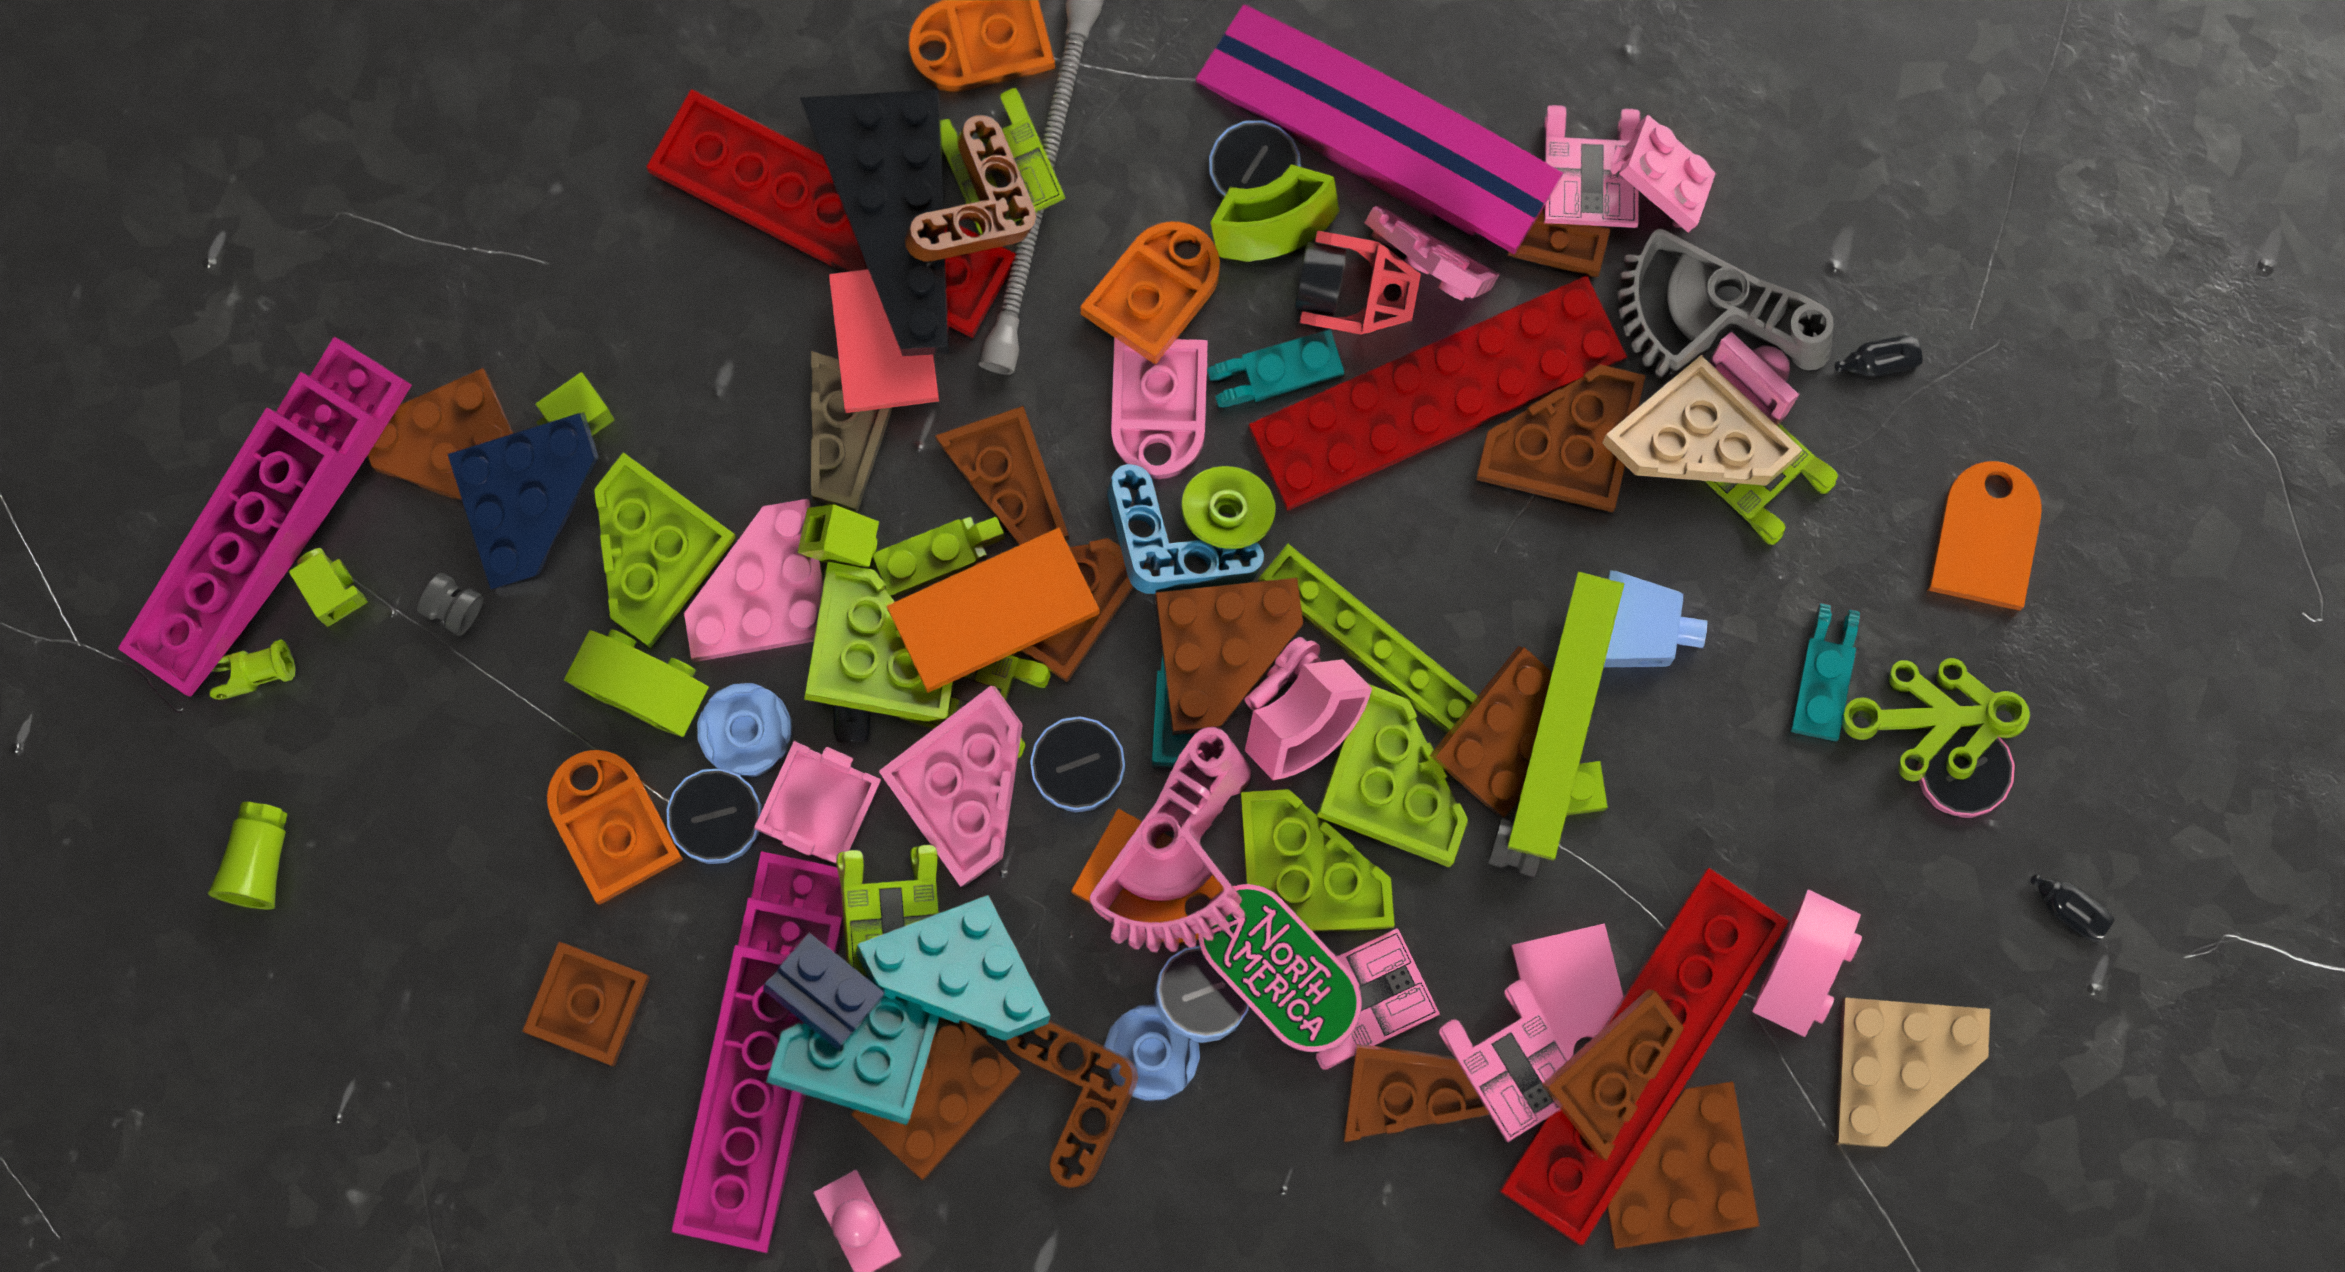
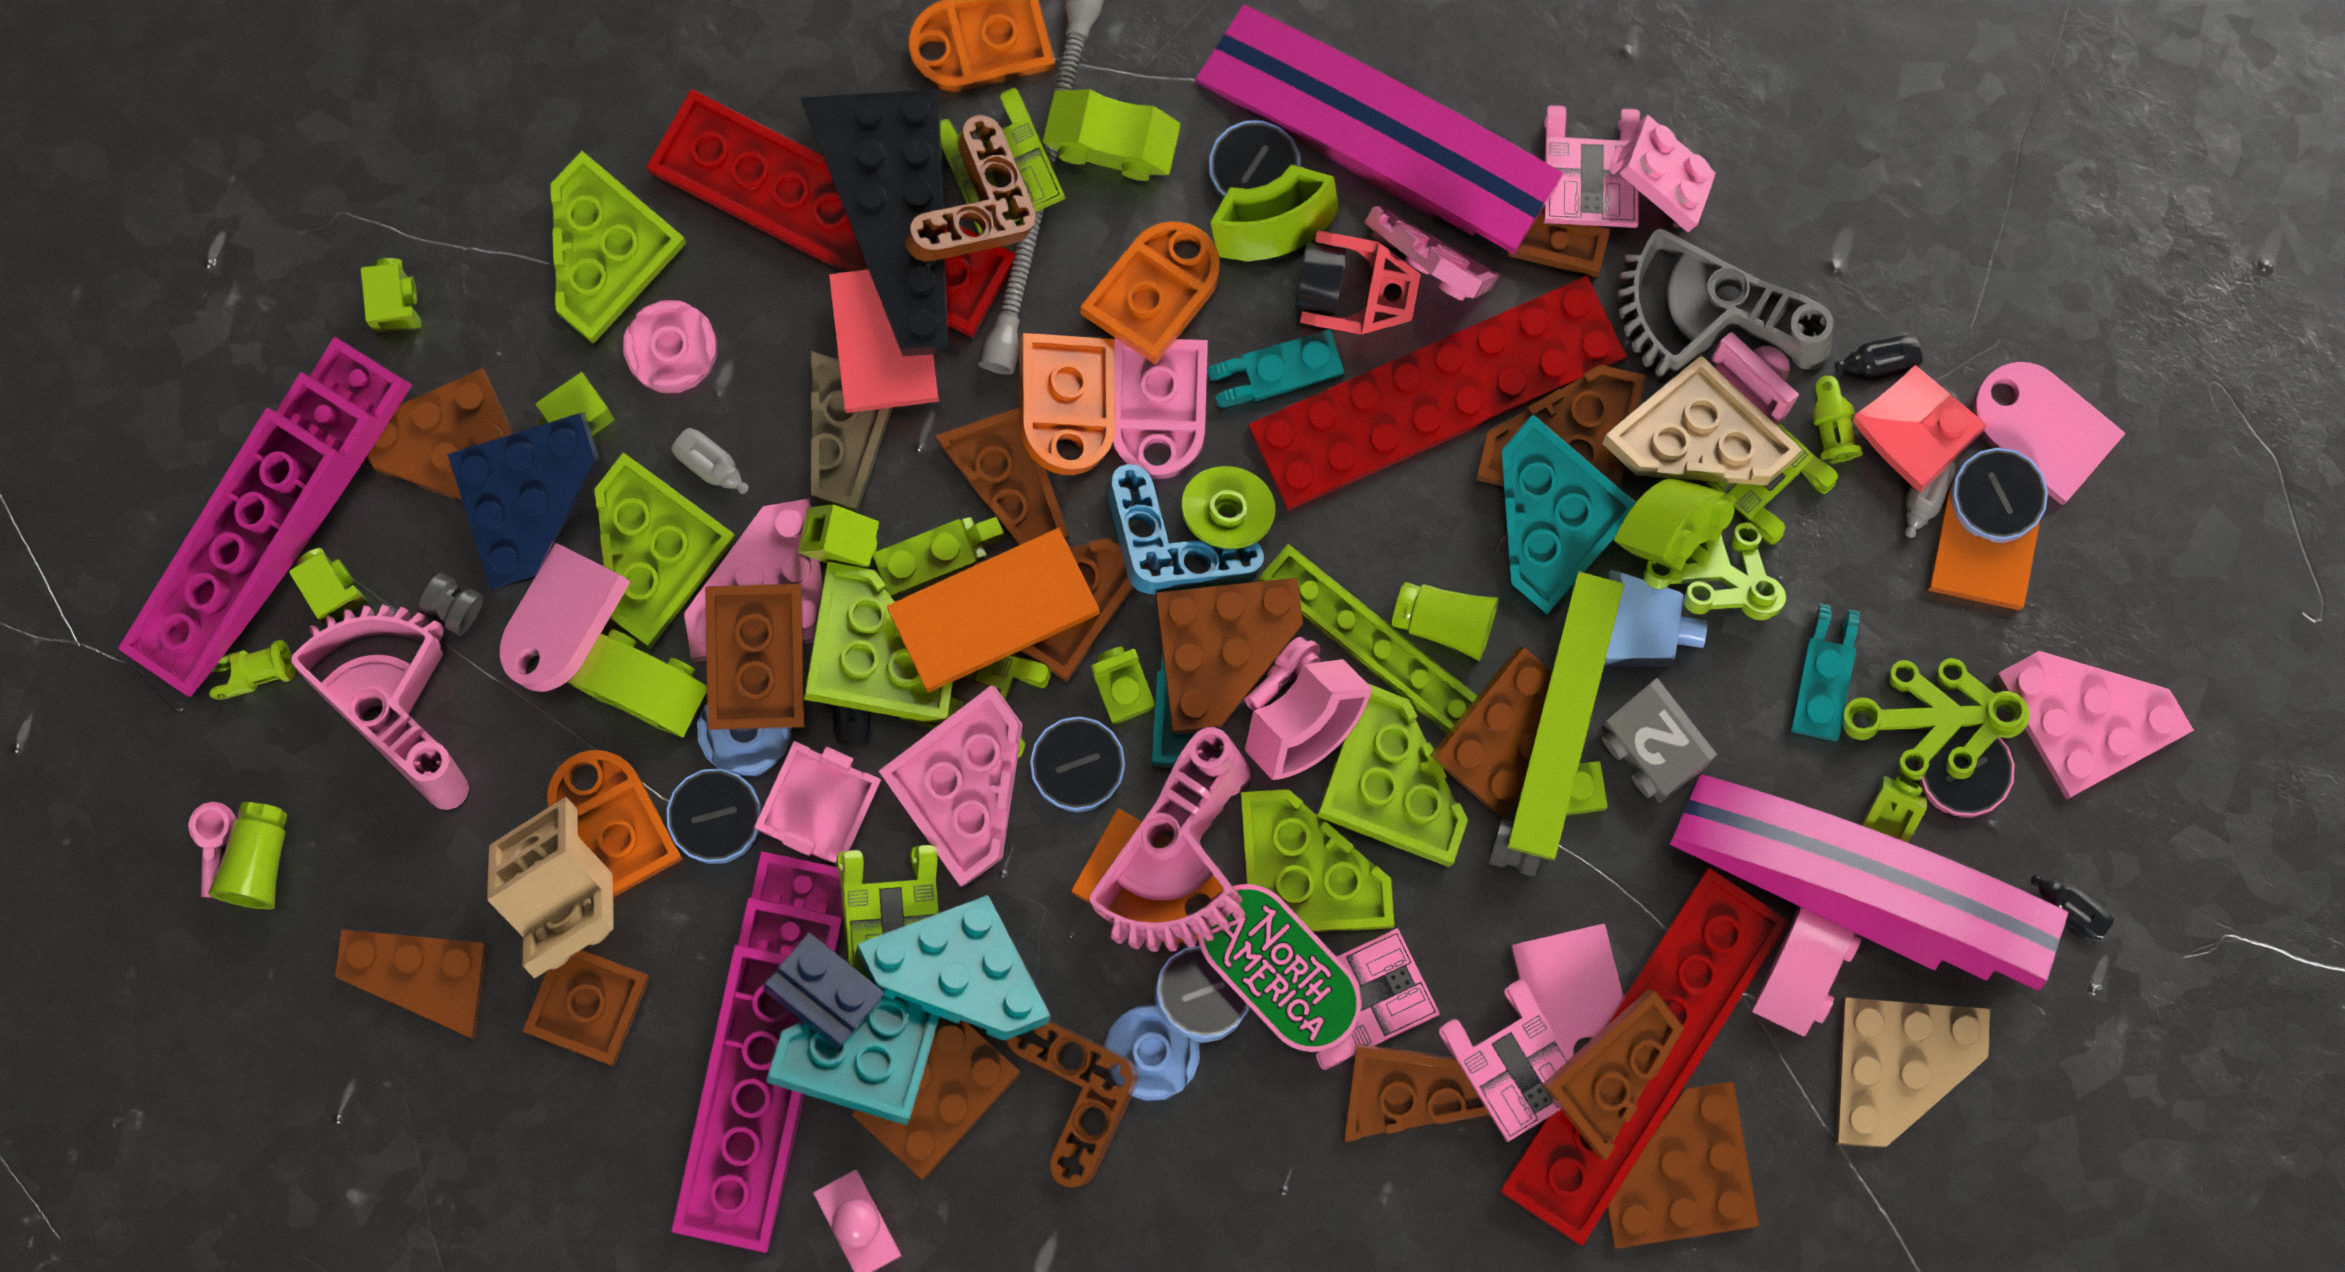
(210, 829): none -> bright pink plate
(389, 297): none -> lime brick
(395, 687): none -> bright pink arm
(418, 973): none -> dark orange wing
(550, 888): none -> tan bracket
(559, 619): none -> bright pink tile
(603, 246): none -> lime plate
(670, 346): none -> bright pink tile
(707, 460): none -> light grey piece
(755, 657): none -> dark orange plate
(1068, 396): none -> orange tile
(1111, 133): none -> lime brick
(1122, 684): none -> lime bracket
(1446, 617): none -> lime plant
(1556, 512): none -> teal plate
(1657, 742): none -> light grey slope
(1674, 520): none -> lime brick
(1713, 565): none -> lime plant
(1834, 412): none -> lime piece
(1872, 883): none -> slope
(1896, 808): none -> lime bracket
(1918, 428): none -> coral plate
(1926, 505): none -> light grey piece
(1999, 495): none -> black tile
(2047, 425): none -> bright pink tile
(2091, 718): none -> bright pink plate

